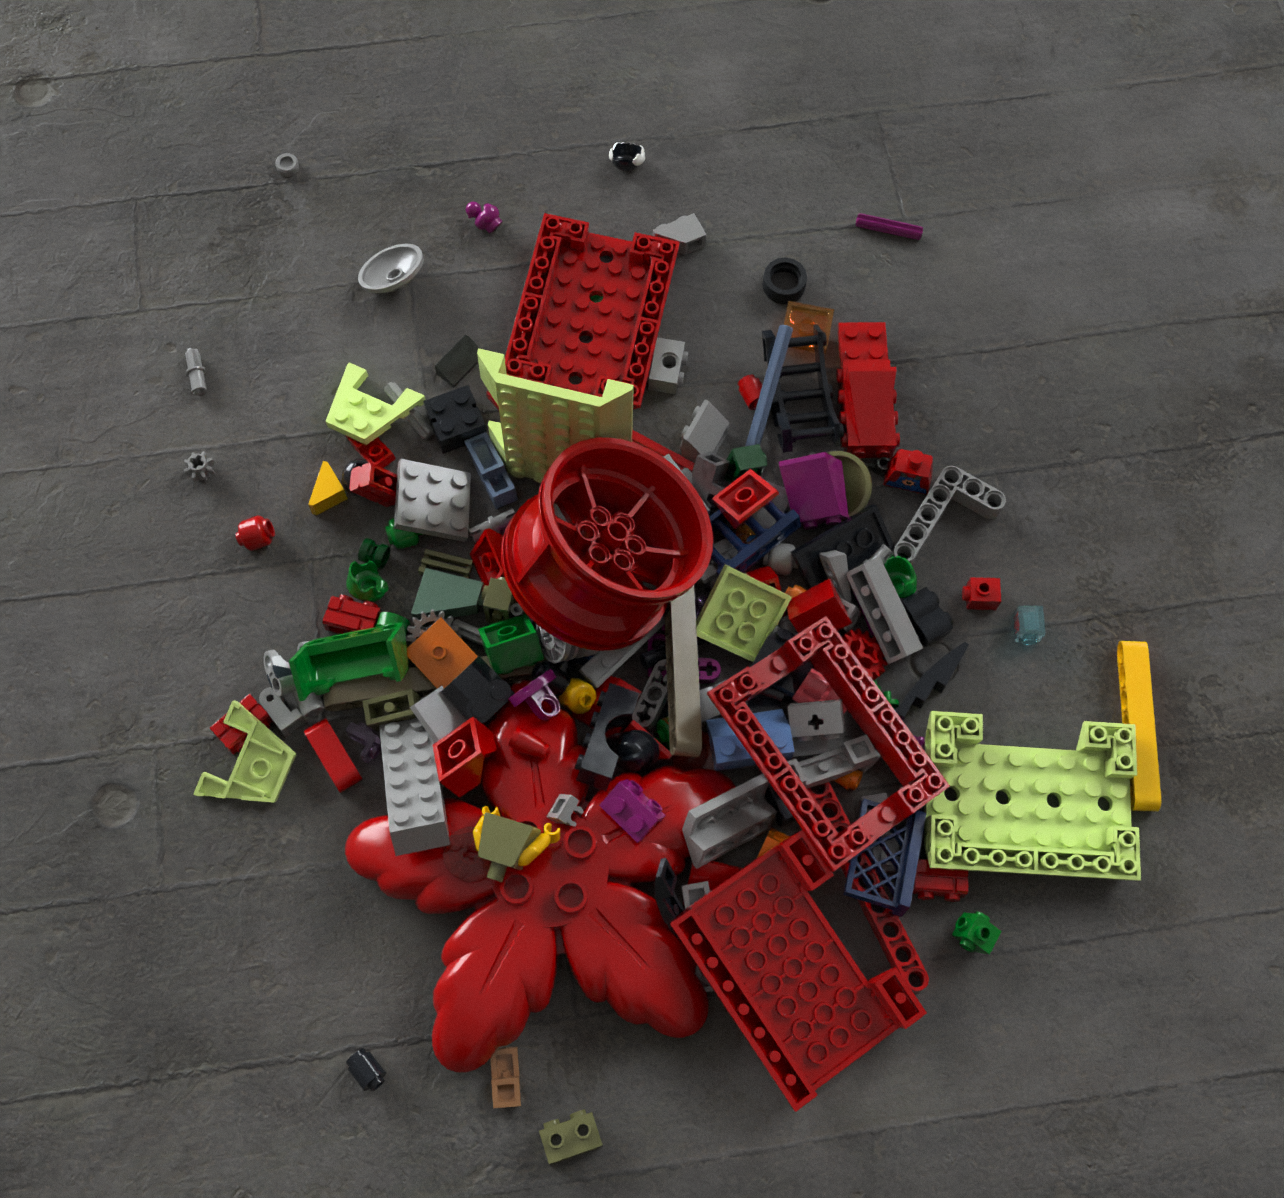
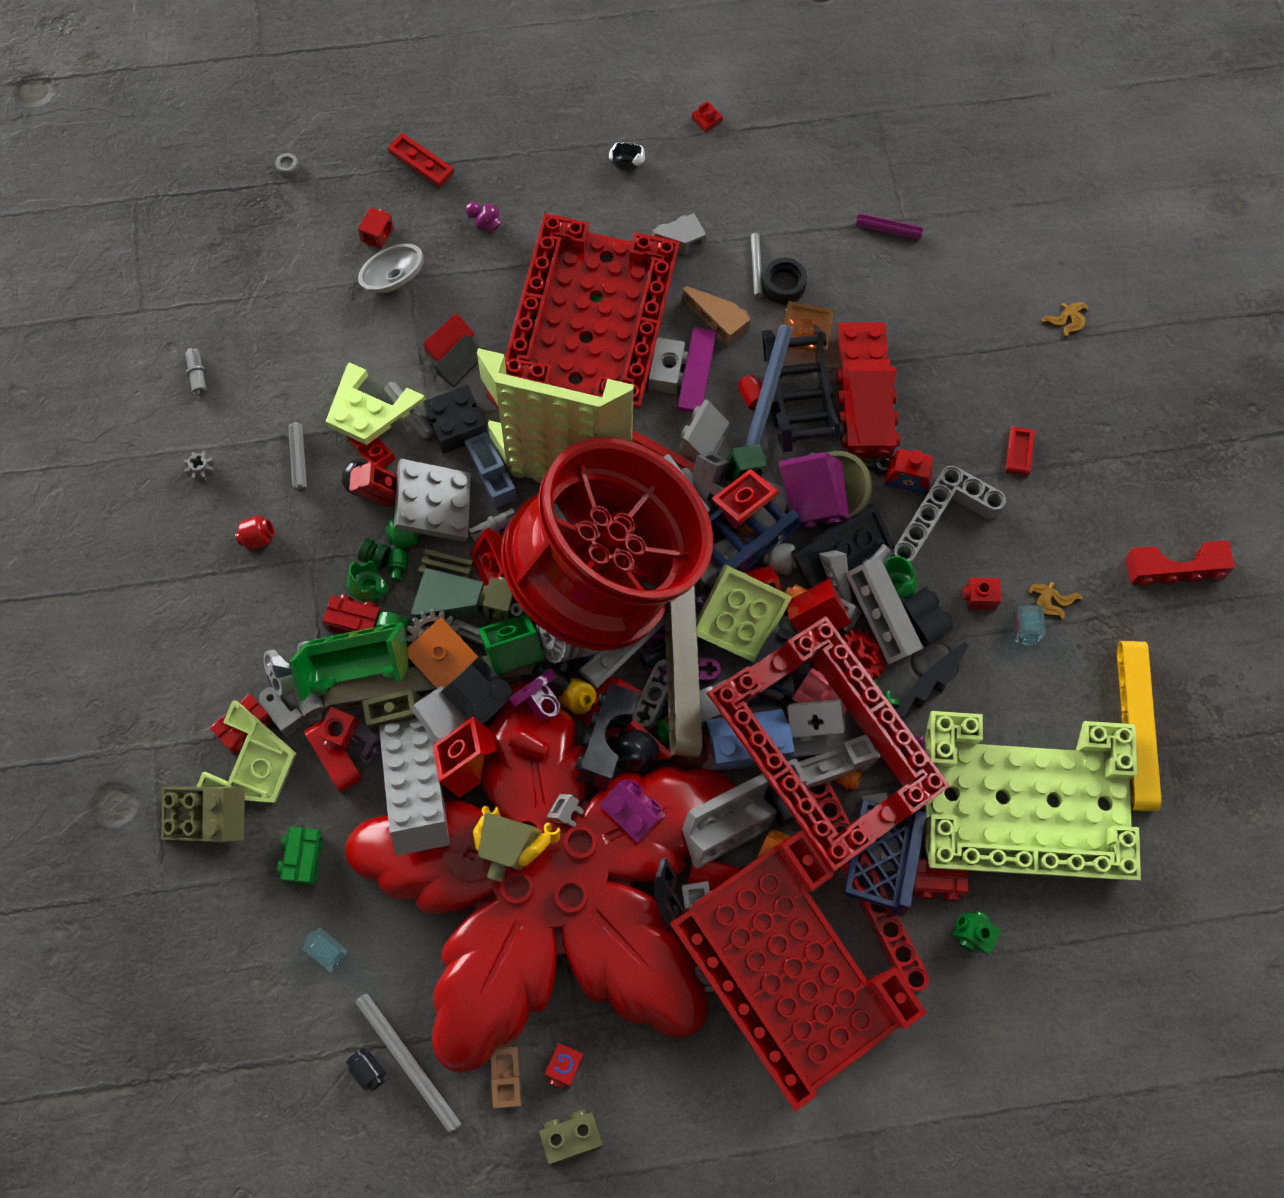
(203, 813): none -> olive slope
(297, 456): none -> light grey axle
(300, 857): none -> green brick
(323, 949): none -> clear light blue brick
(326, 491): yellow slope -> none
(332, 719): none -> red brick
(375, 227): none -> red brick
(397, 563): none -> green cylinder
(408, 1063): none -> light grey axle
(420, 160): none -> red plate
(446, 337): none -> red slope
(563, 1066): none -> red brick
(697, 369): none -> magenta slope
(706, 117): none -> red tile
(718, 314): none -> medium nougat slope
(756, 265): none -> light grey bar
(1020, 451): none -> red tile
(1046, 593): none -> pearl gold piece
(1071, 311): none -> pearl gold piece
(1149, 565): none -> red arch

